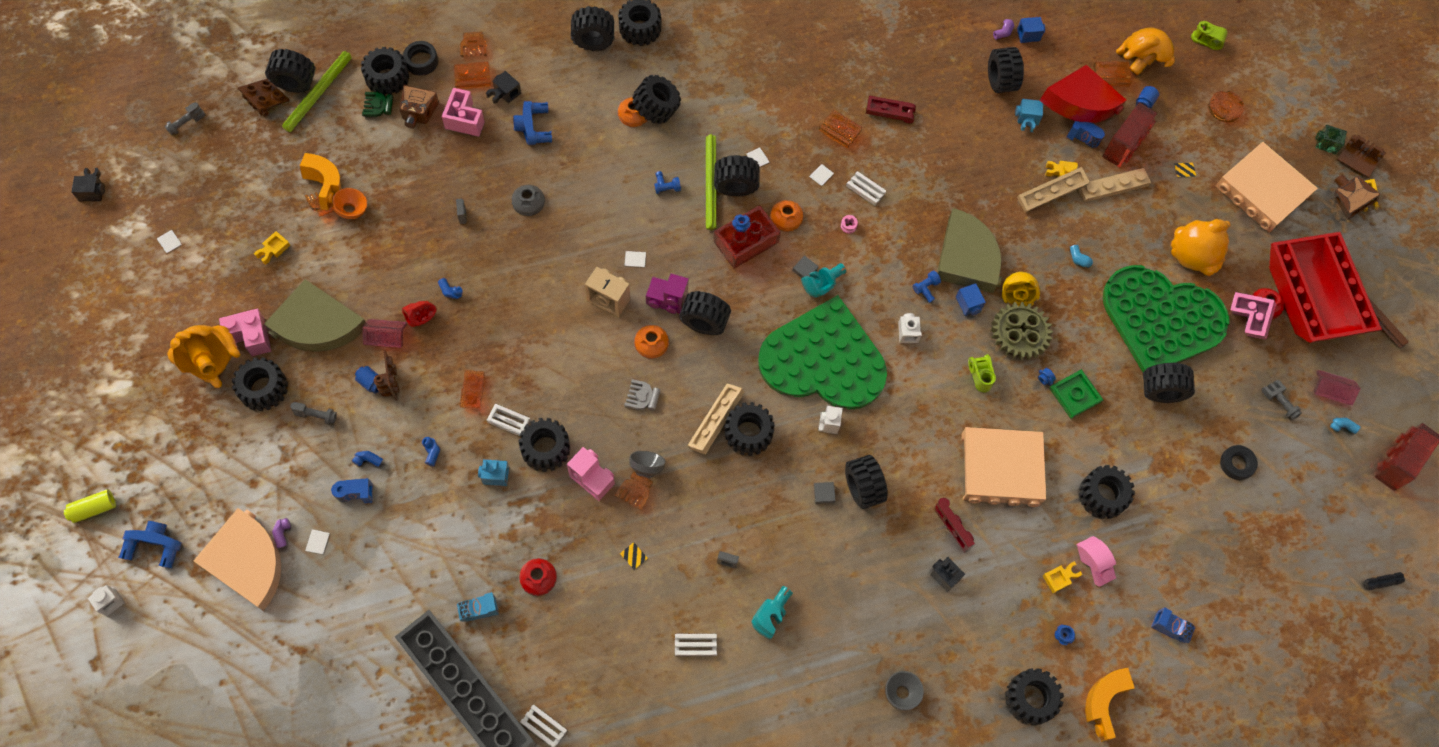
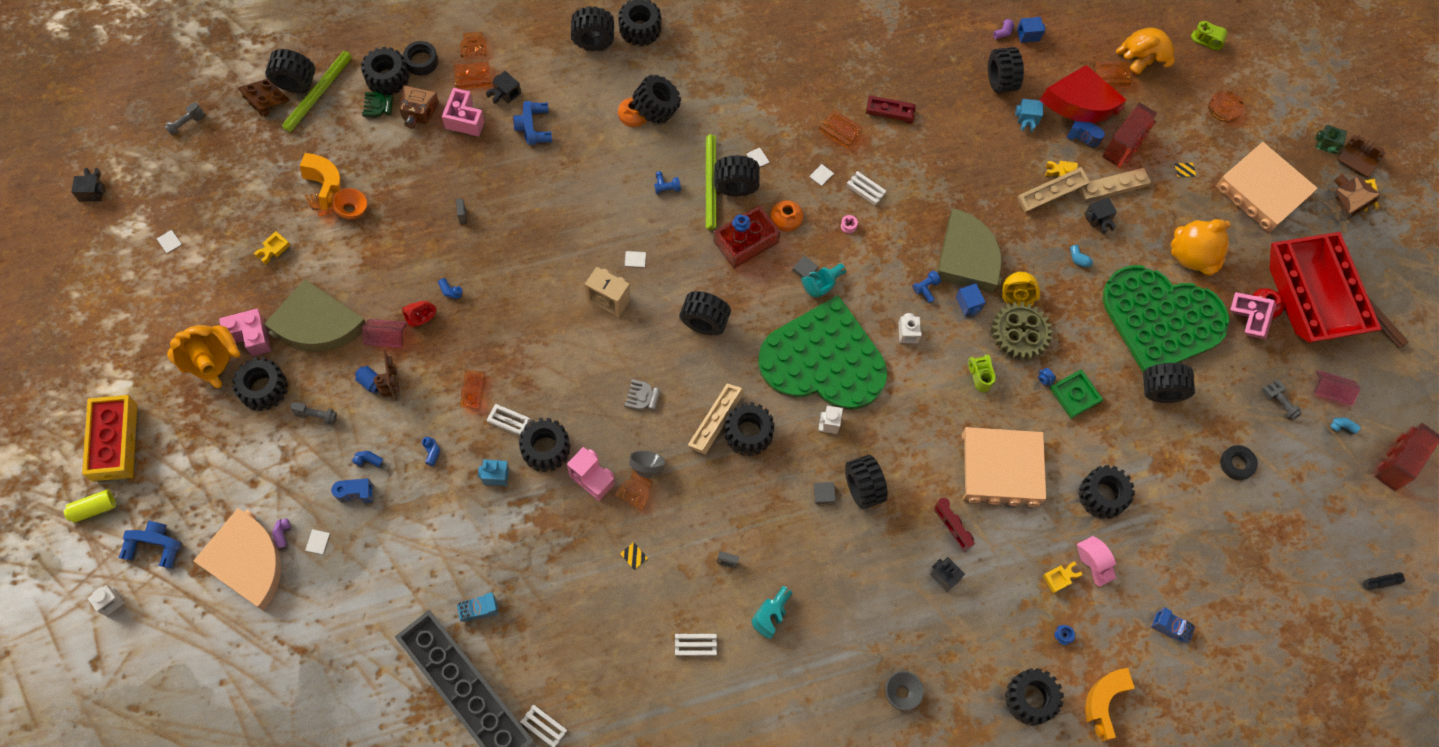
(110, 438): none -> brick
(528, 206): dark grey piece -> none
(541, 586): red piece -> none
(651, 349): orange piece -> none
(668, 294): magenta brick -> none
(1101, 214): none -> black brick
(1148, 96): blue brick -> none

